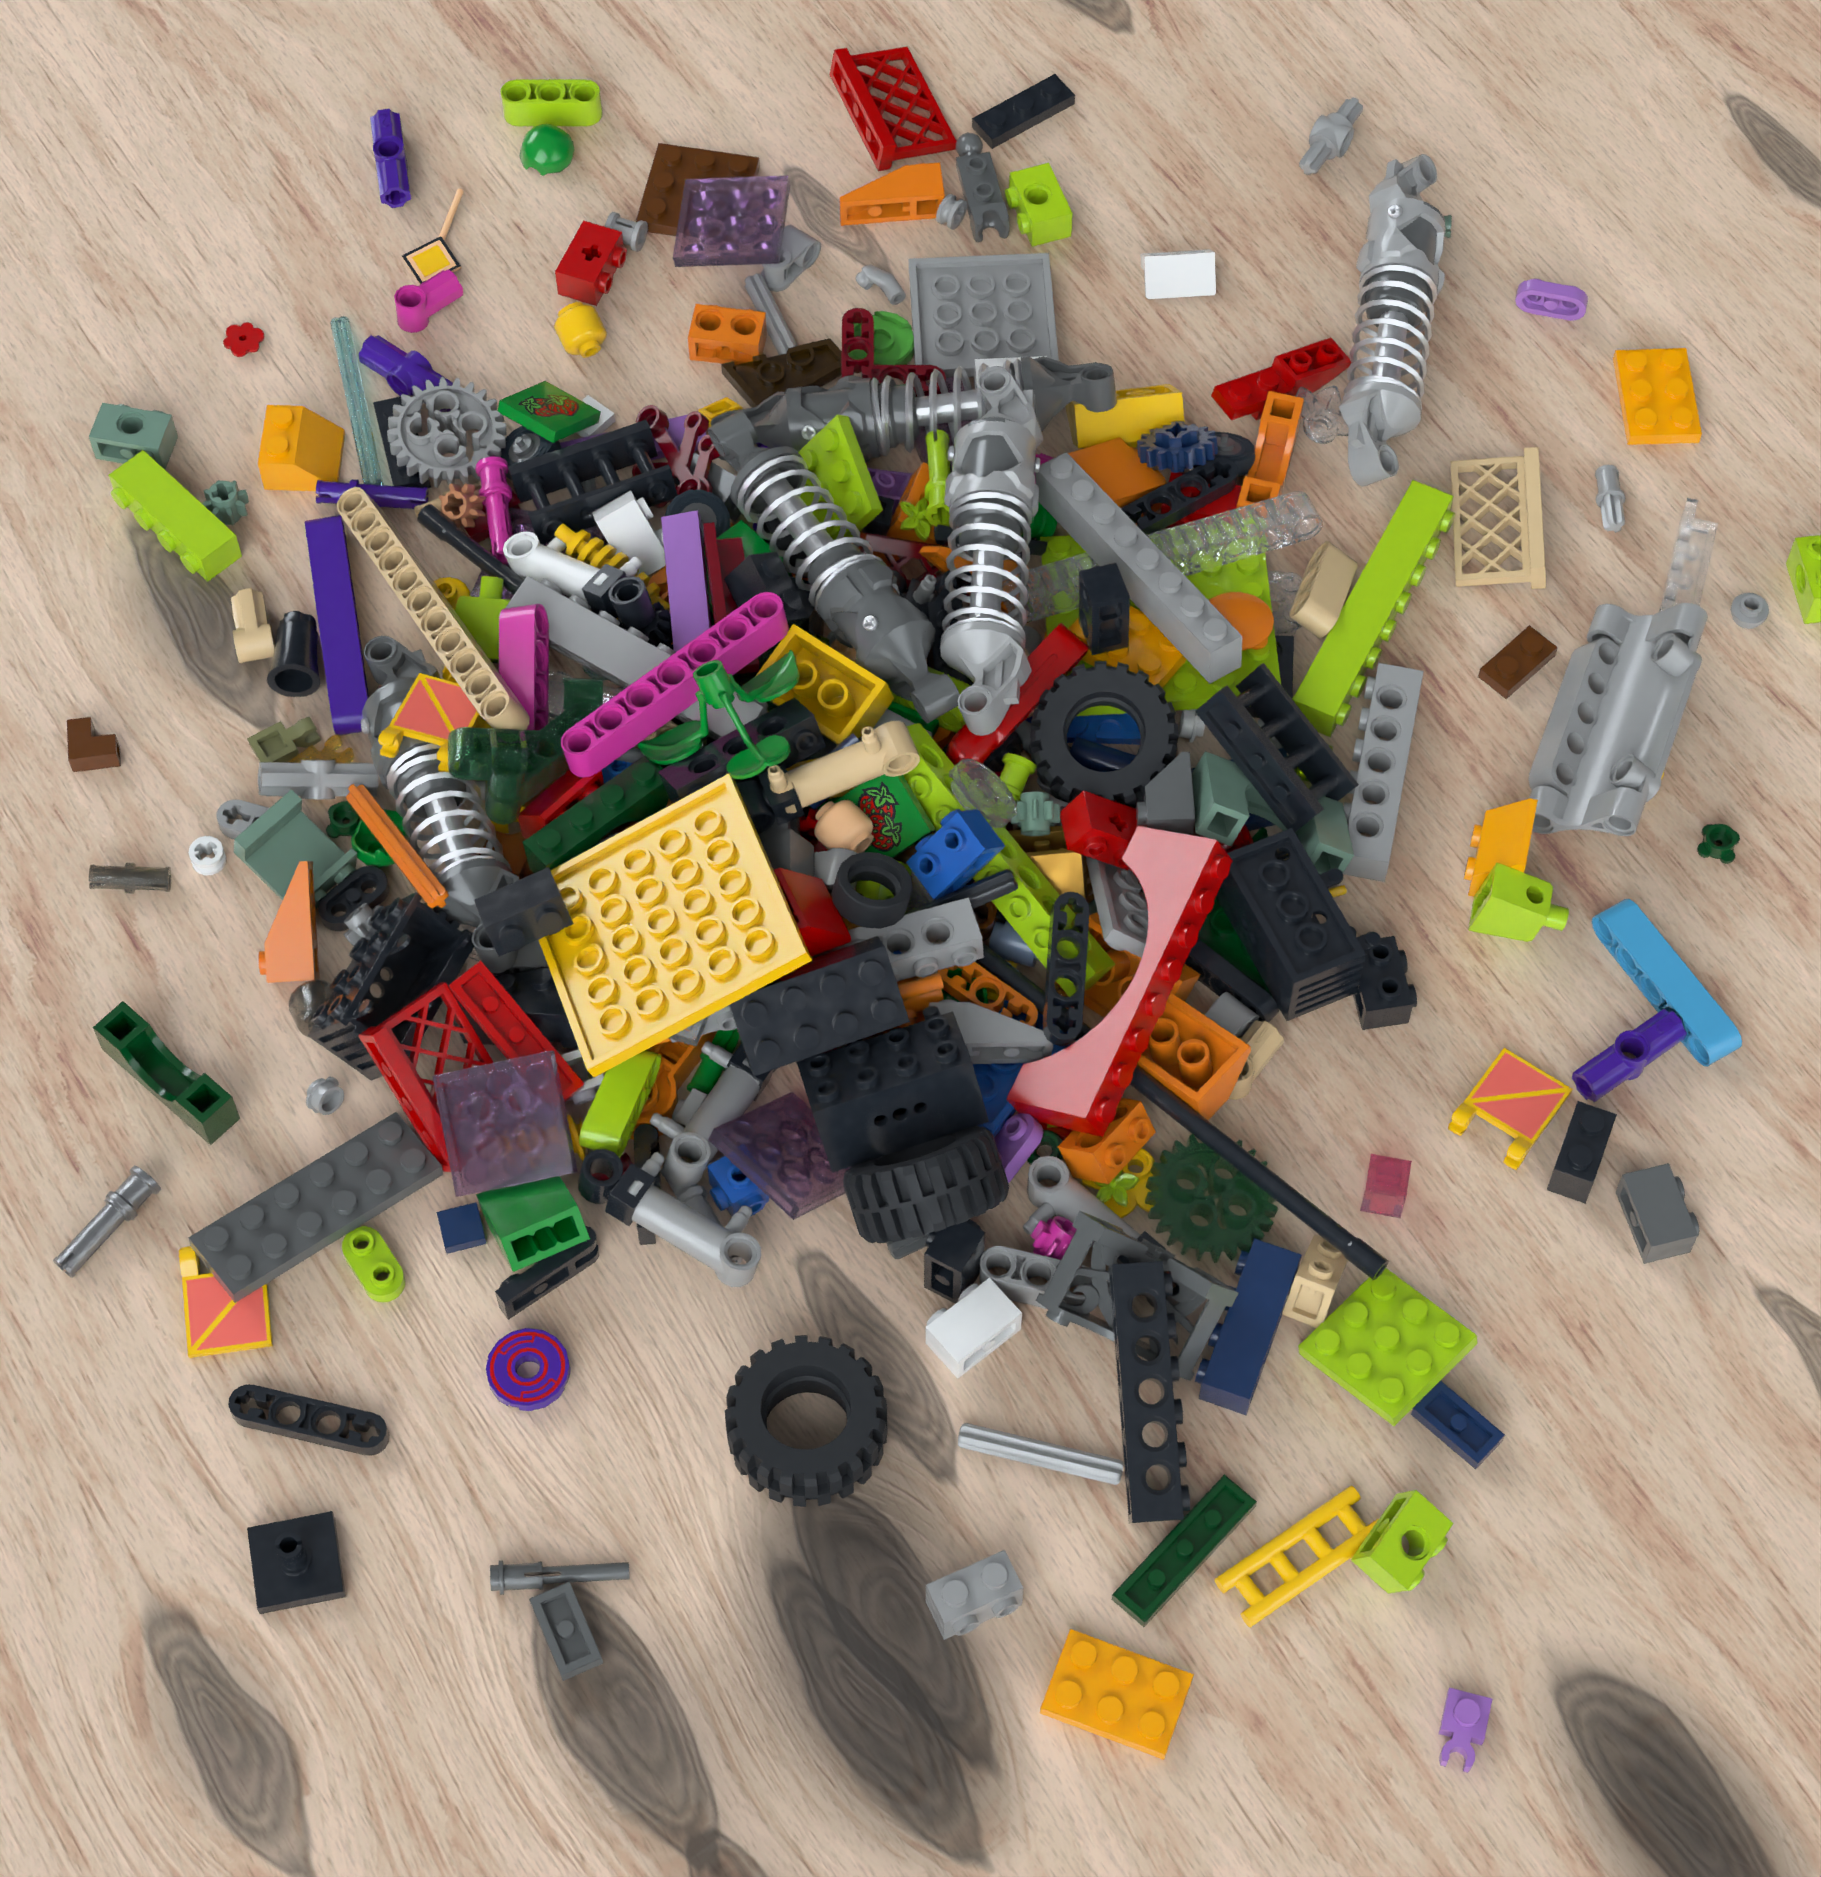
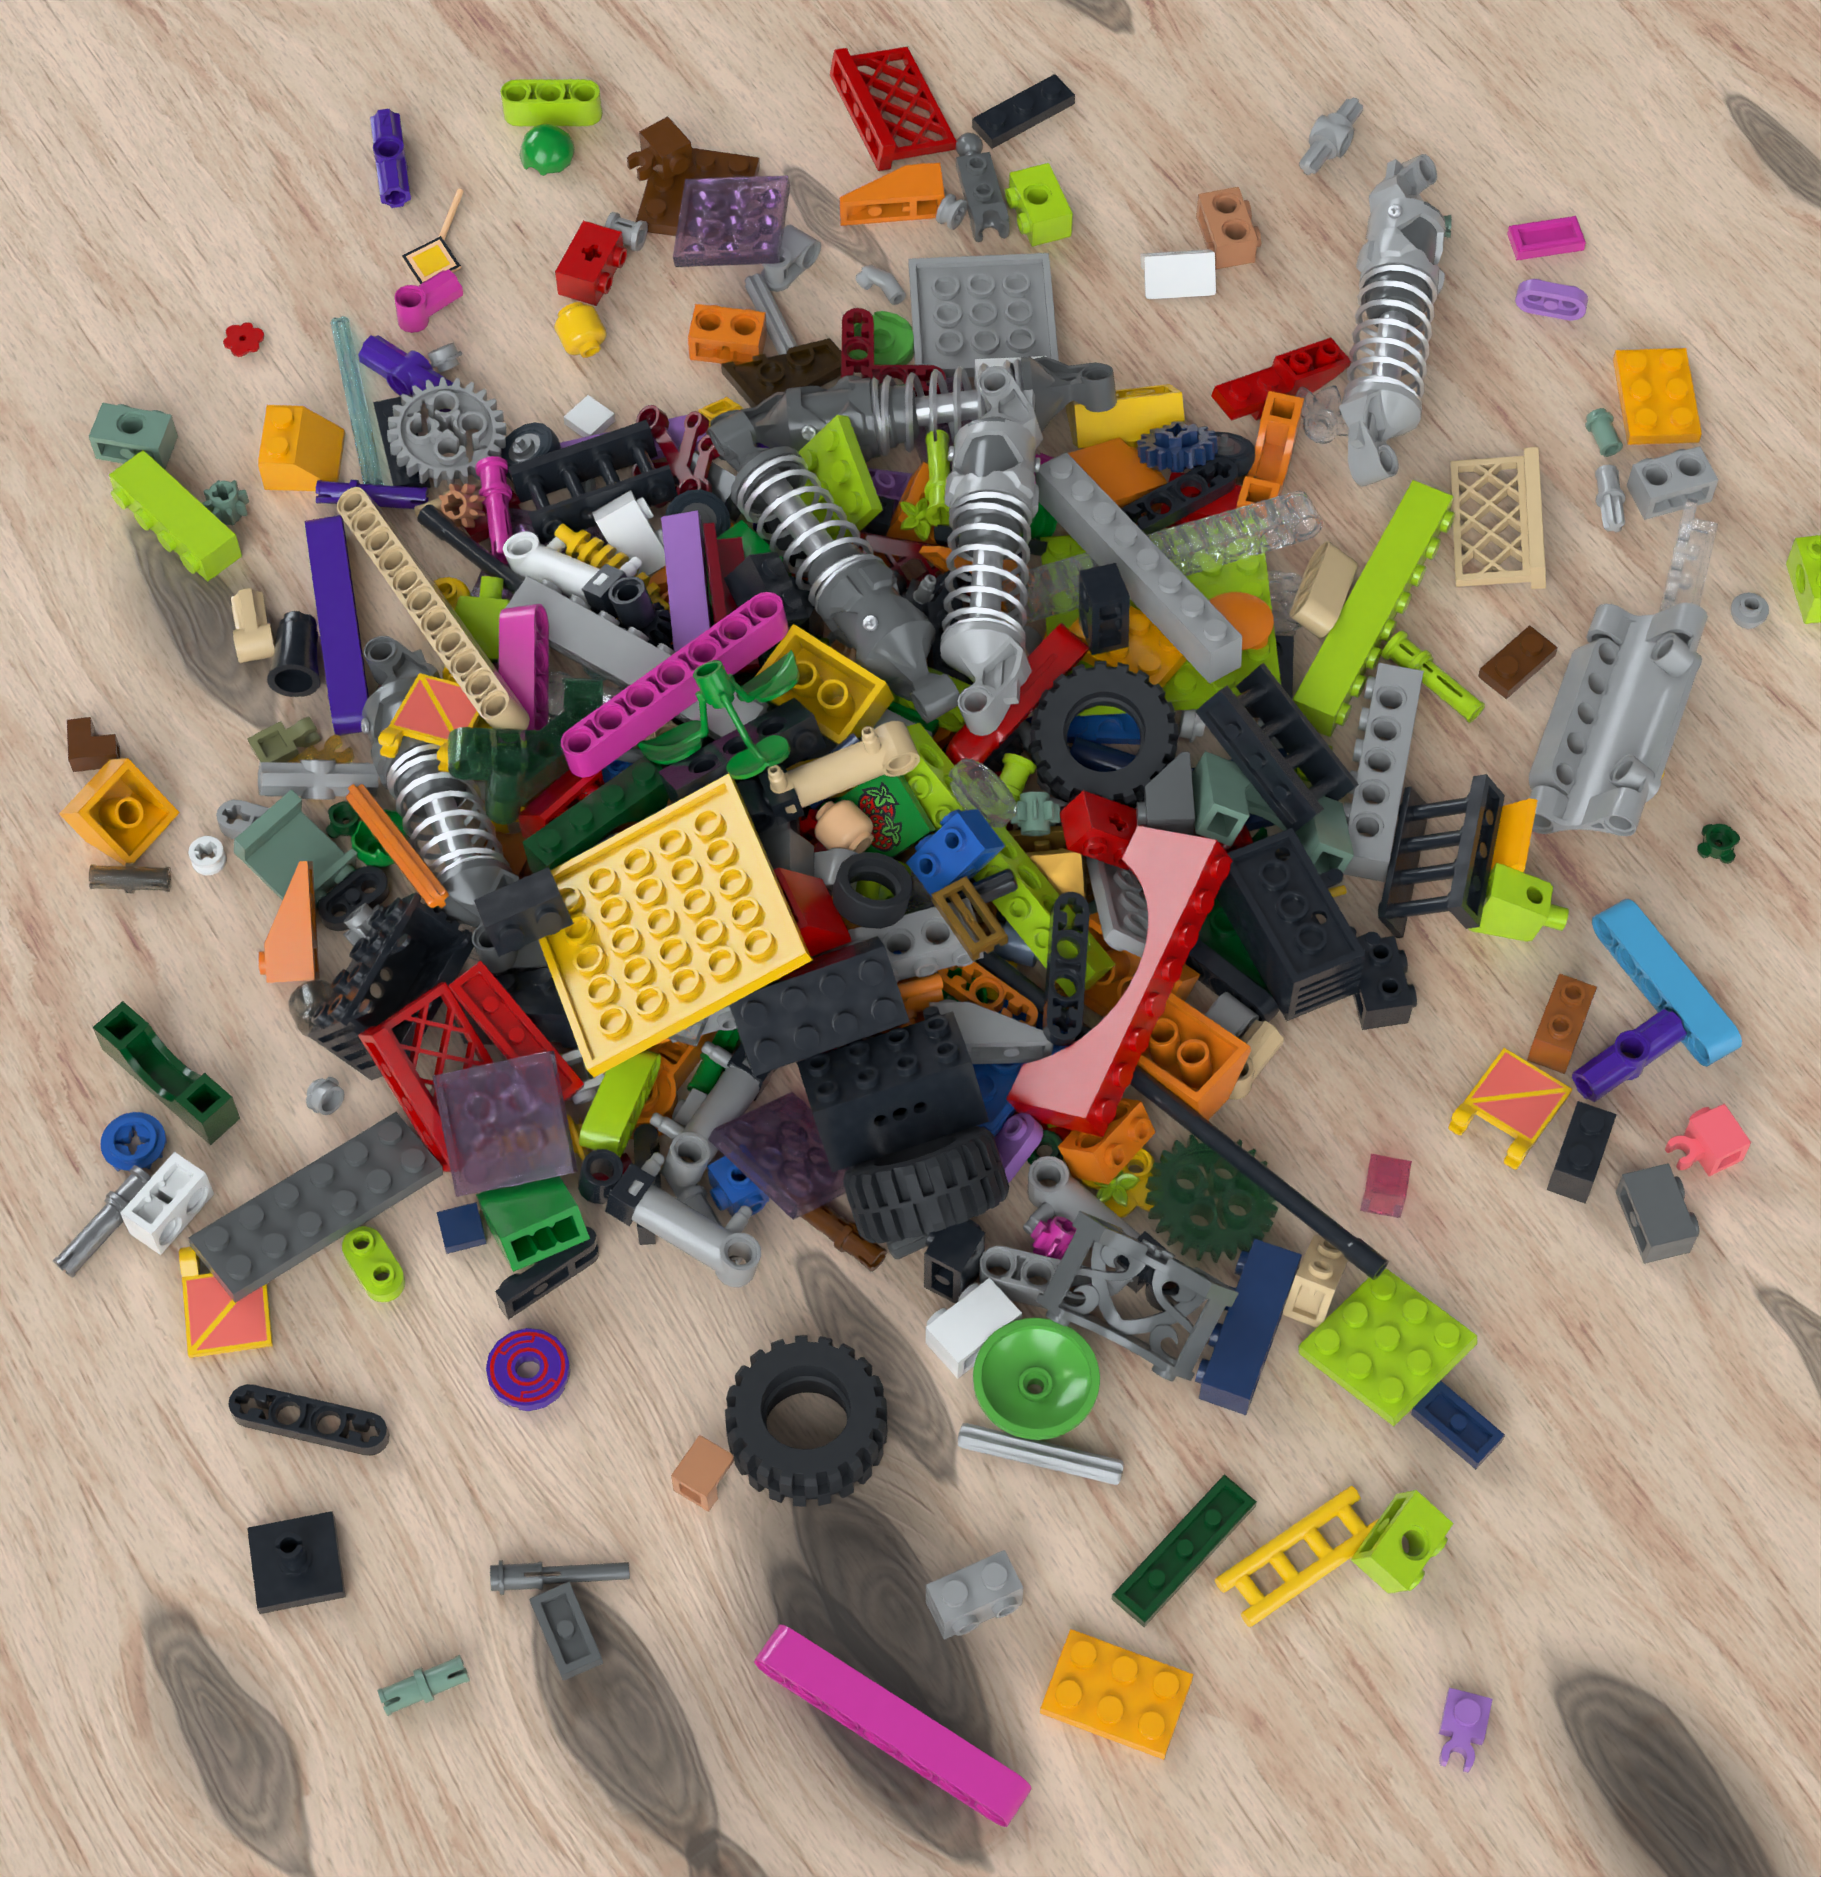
(119, 811): none -> light orange slope
(121, 1132): none -> blue gear
(167, 1203): none -> white brick
(423, 1685): none -> sand green pin
(444, 357): none -> light grey plate
(548, 411): green tile -> none
(662, 149): none -> reddish brown brick
(701, 1472): none -> nougat panel
(846, 1236): none -> reddish brown pin
(893, 1725): none -> dark pink beam
(984, 943): none -> pearl gold tile
(1043, 1355): none -> bright green dish
(1142, 1501): black brick -> none
(1228, 227): none -> nougat brick
(1408, 655): none -> lime pin
(1468, 871): none -> black fence
(1546, 238): none -> dark pink tile
(1561, 1023): none -> dark orange brick
(1601, 426): none -> sand green pin
(1666, 482): none -> light grey brick
(1711, 1139): none -> coral brick

